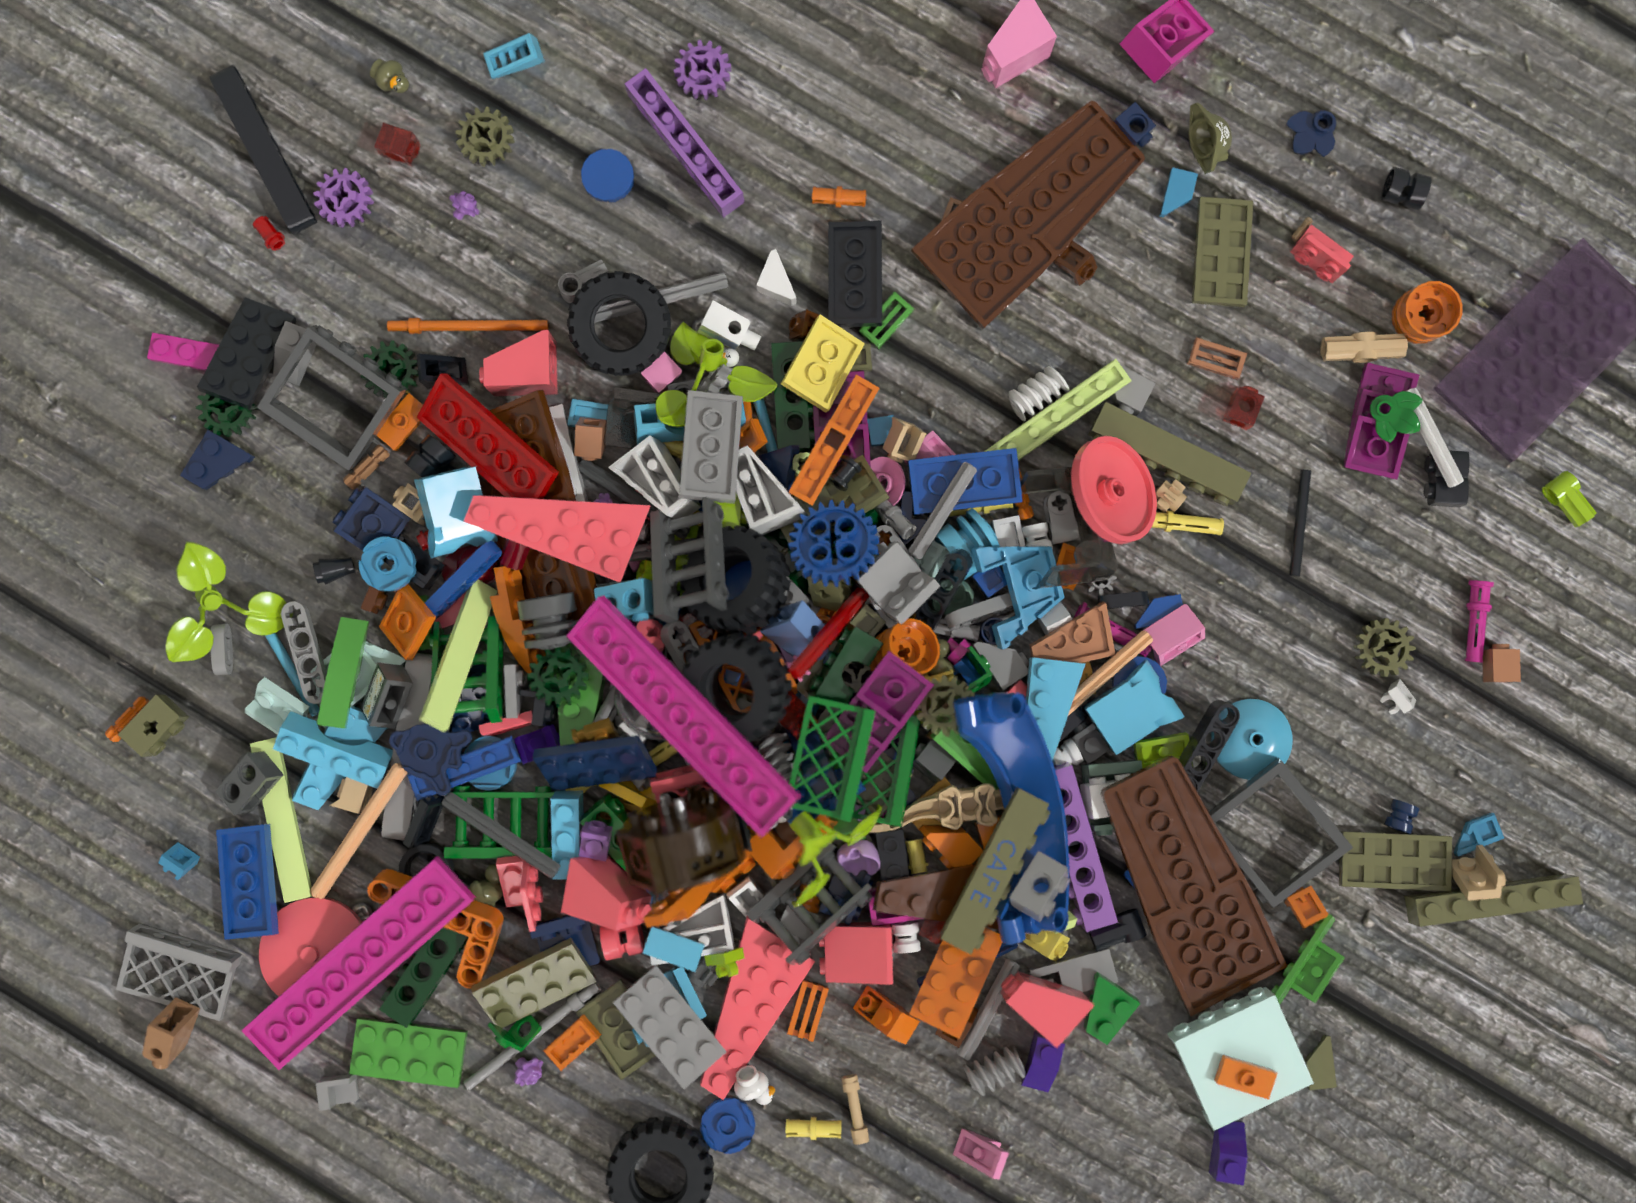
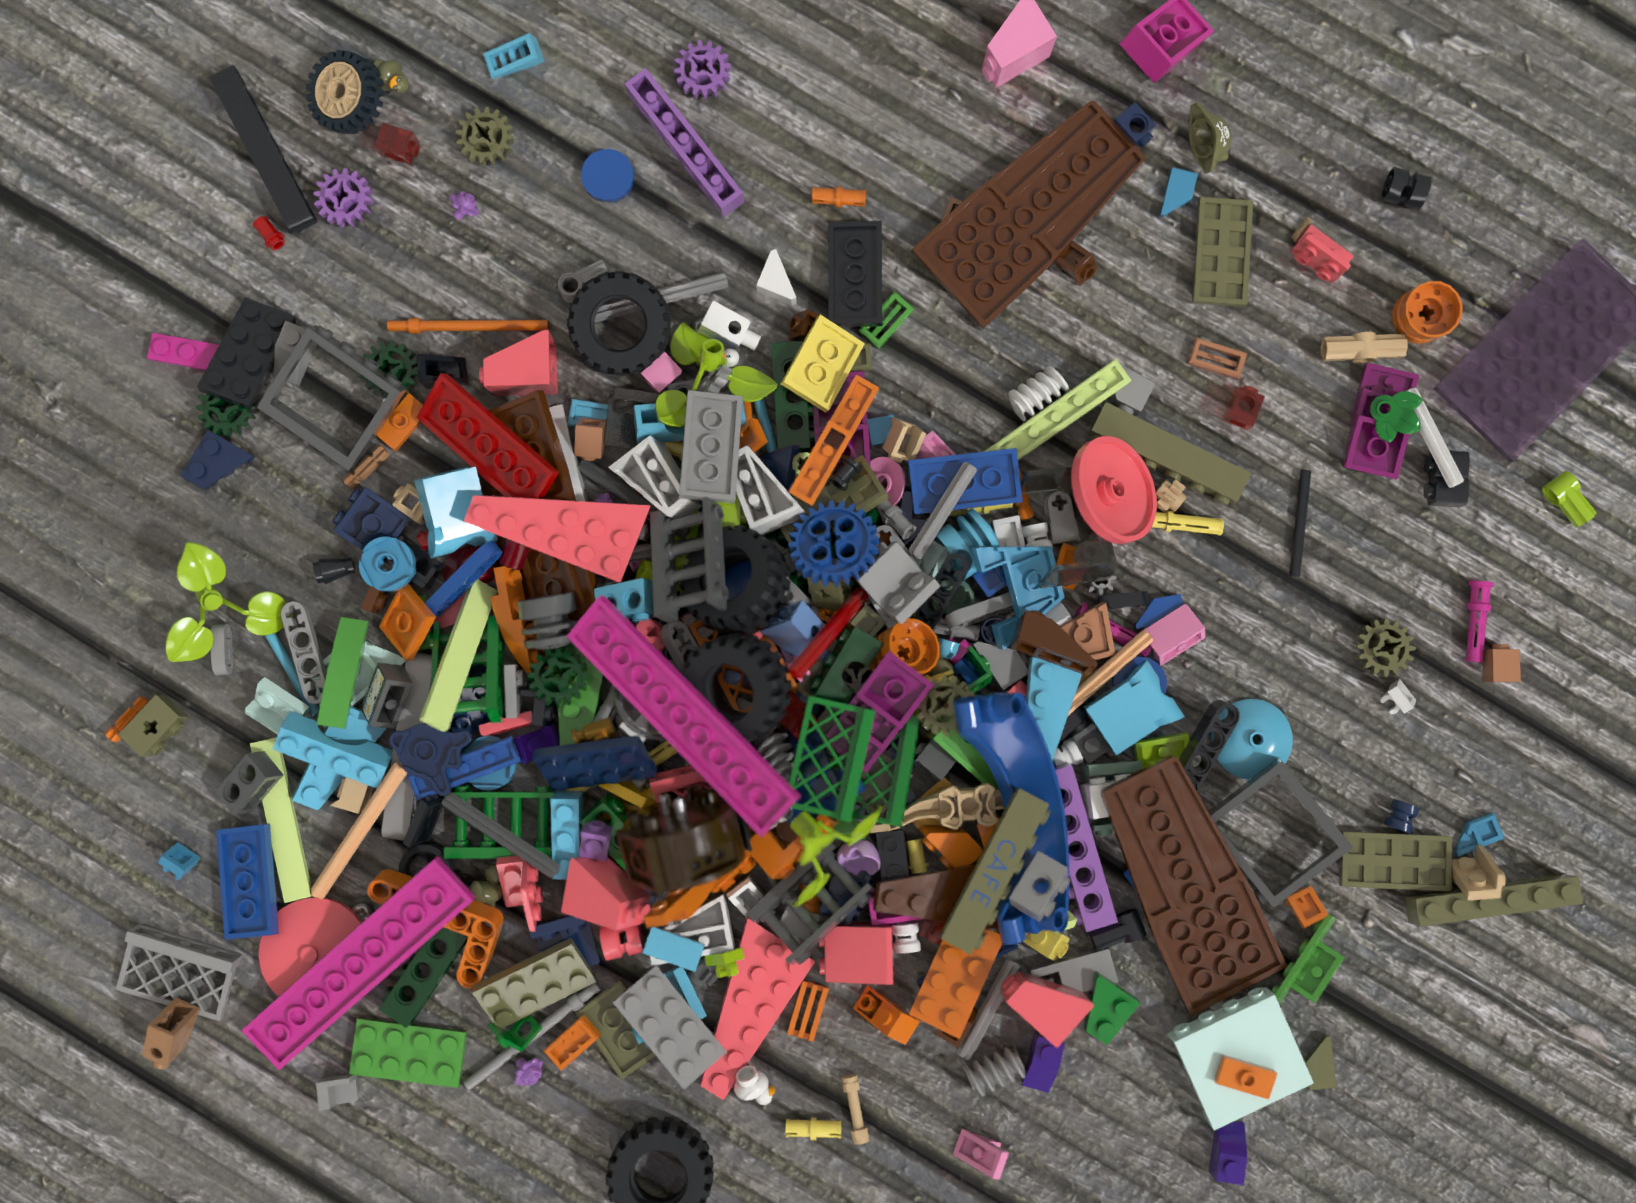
(345, 92): none -> wheel
(429, 457): black wheel -> none
(728, 1125): blue tile -> none
(948, 648): none -> medium azure hinge
(1048, 641): none -> reddish brown slope
(1310, 135): dark blue plate -> none

